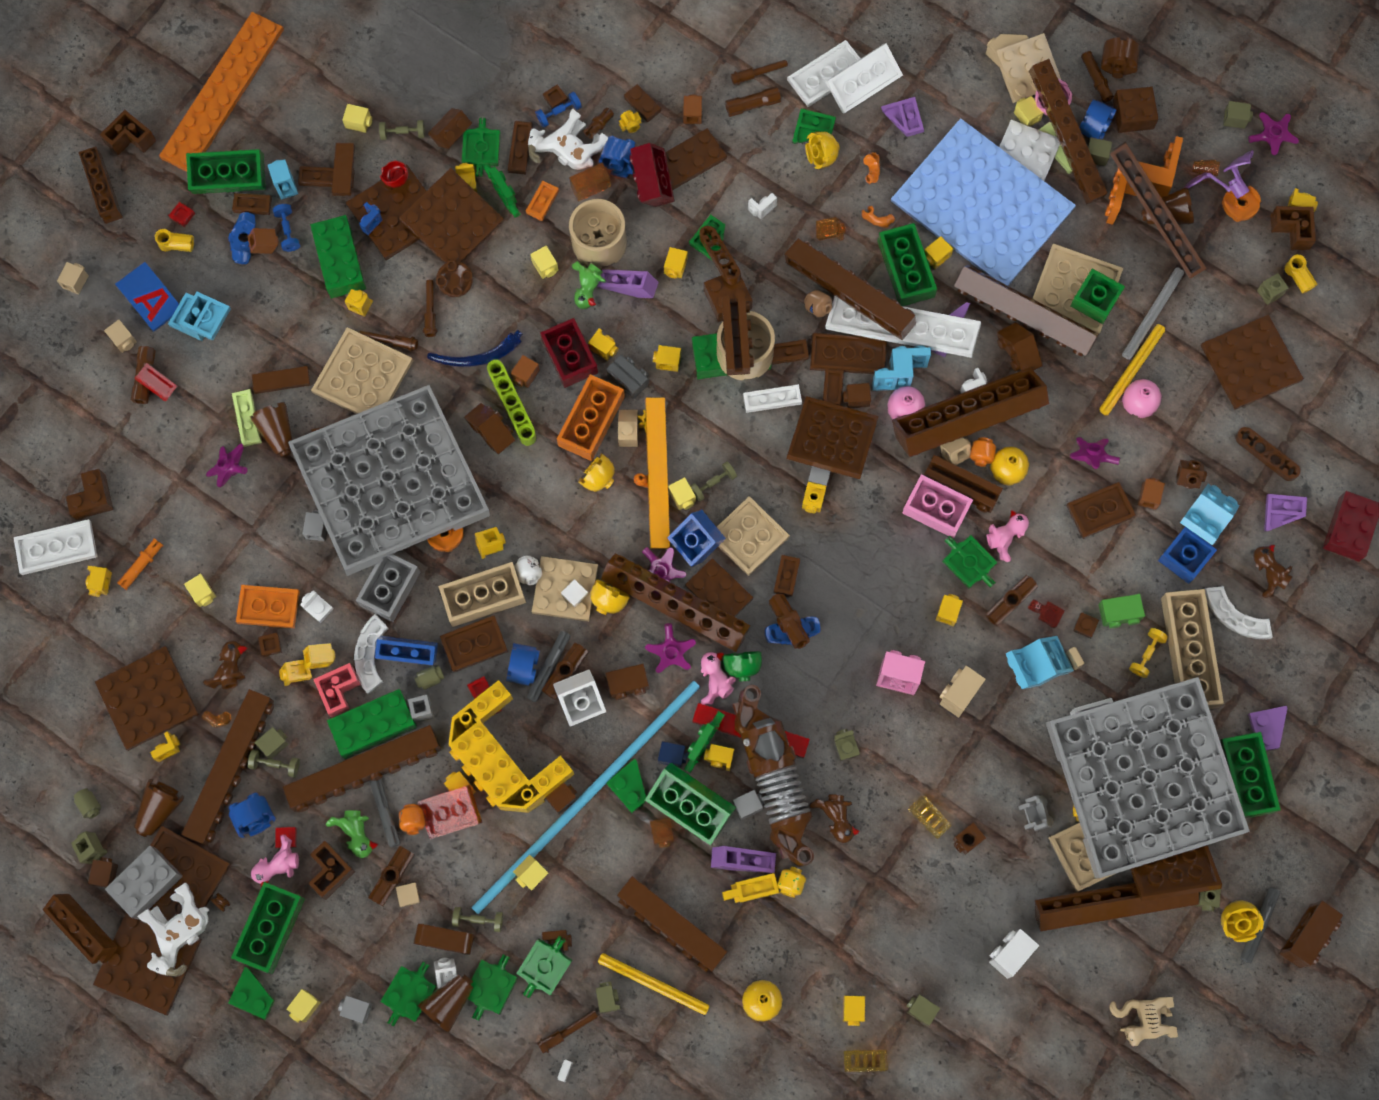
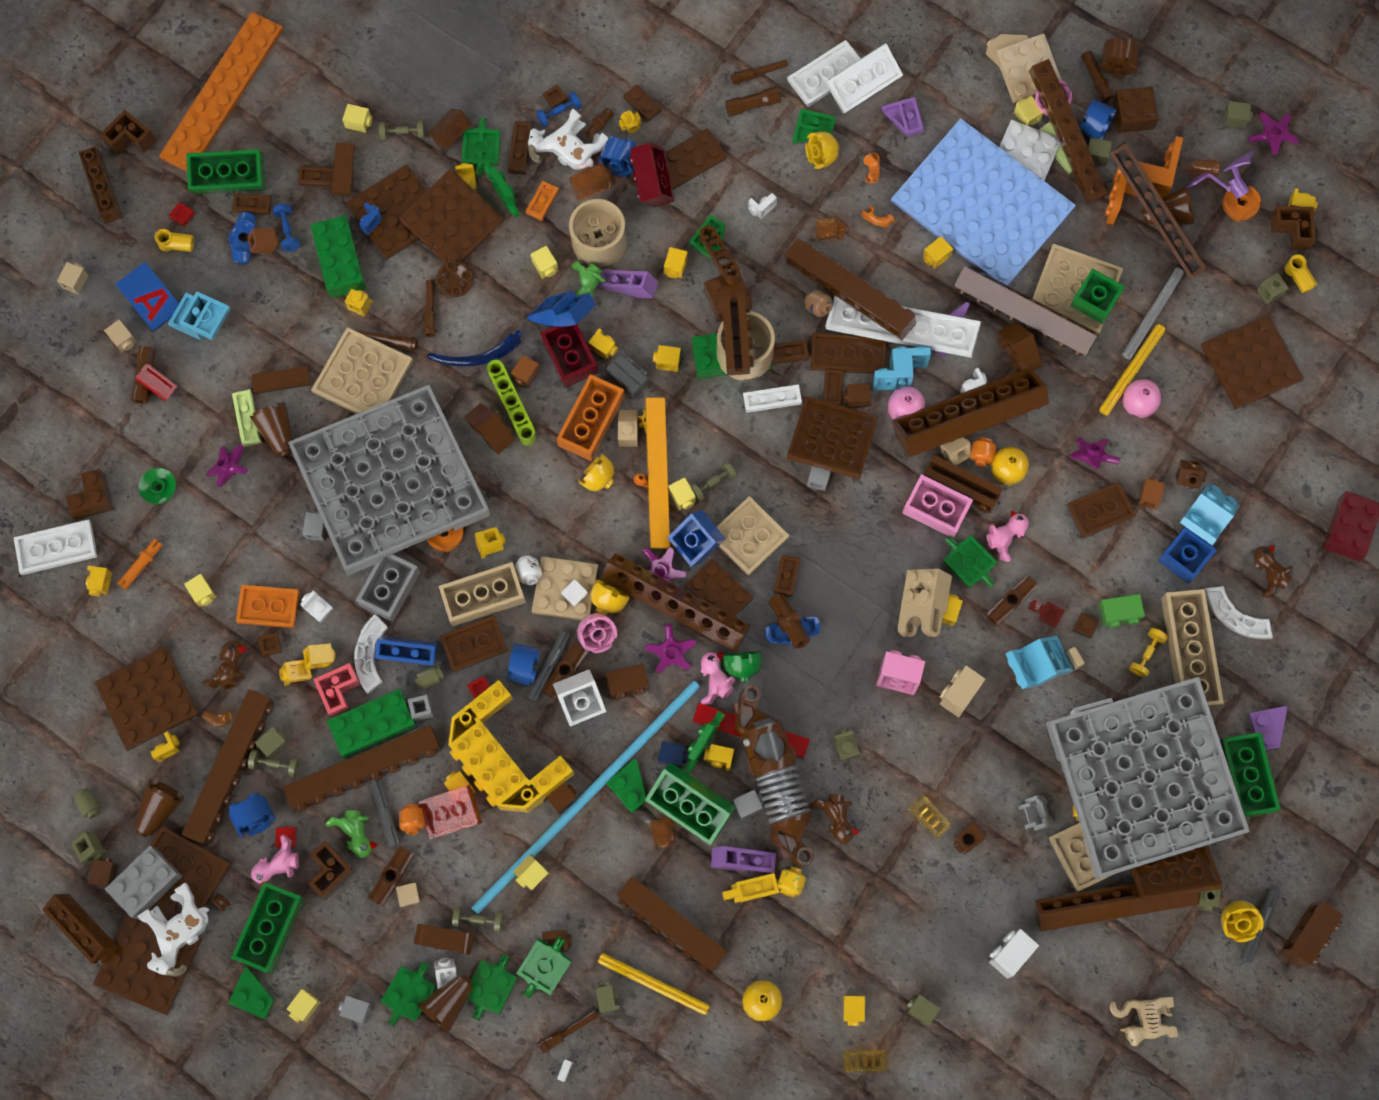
(153, 479): none -> green dish
(282, 179): medium azure brick -> none
(394, 174): red hair -> none
(562, 309): none -> blue slope
(596, 632): none -> bright pink cylinder
(692, 109): dark orange brick -> none
(816, 490): yellow brick -> none
(907, 264): green brick -> none
(924, 602): none -> tan brick
(1265, 457): reddish brown beam -> none
(1283, 510): medium lavender wing -> none

